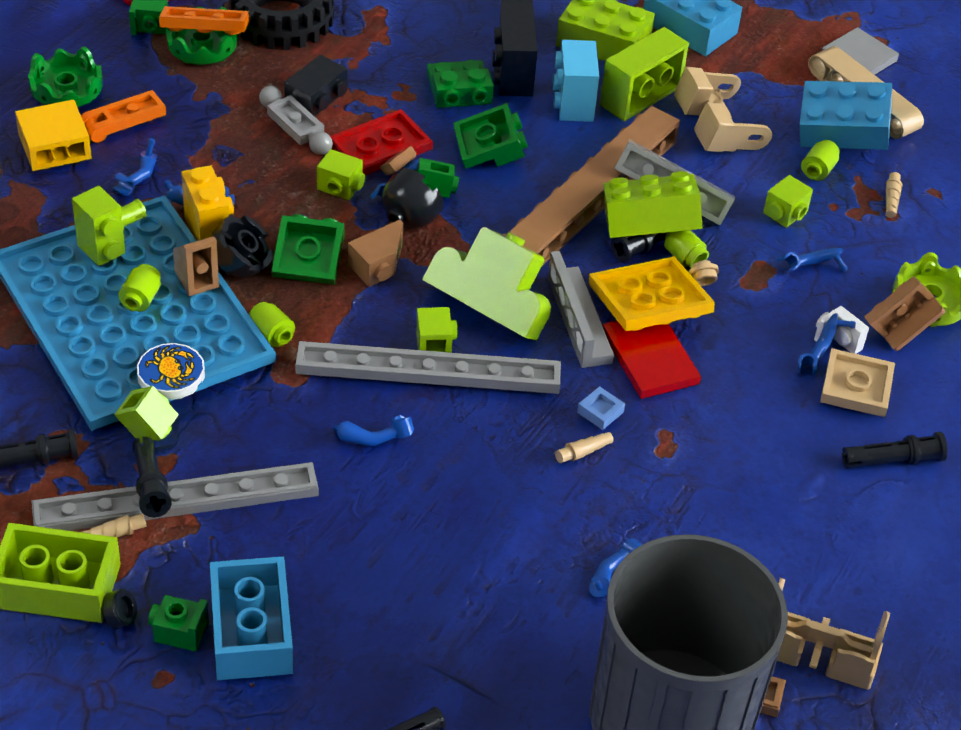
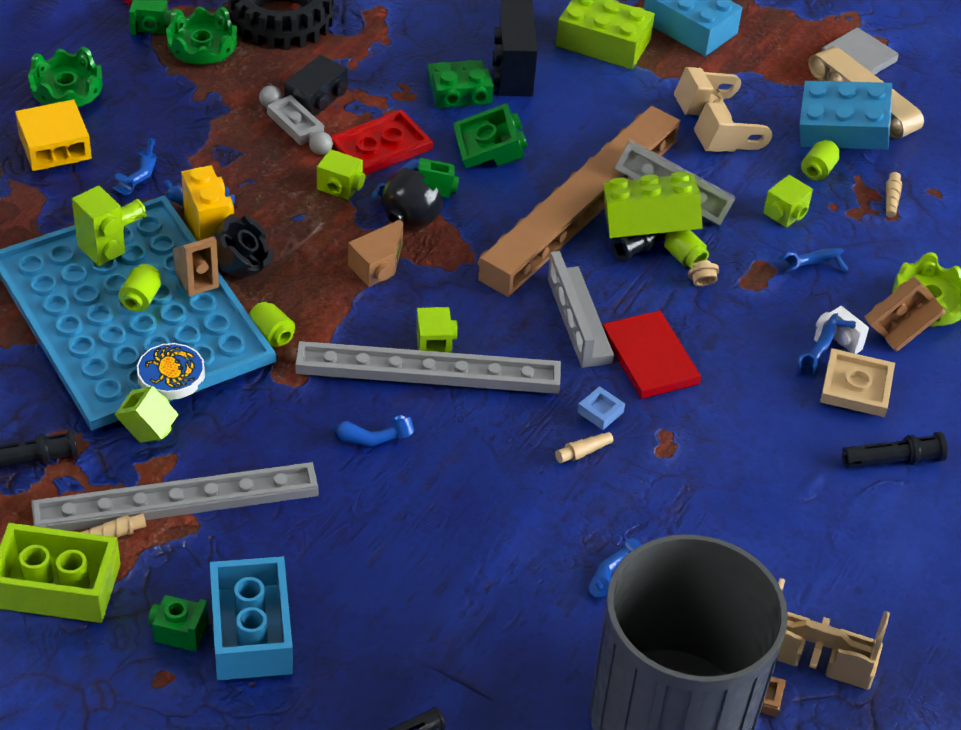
(119, 608): black tile -> none
(123, 115): orange plate -> none
(151, 483): black pin -> none
(204, 20): orange plate -> none
(308, 249): green plate -> none
(398, 161): medium nougat tile -> none
(494, 280): lime brick -> none
(576, 80): medium azure brick -> none
(643, 73): lime brick -> none
(651, 293): yellow plate -> none

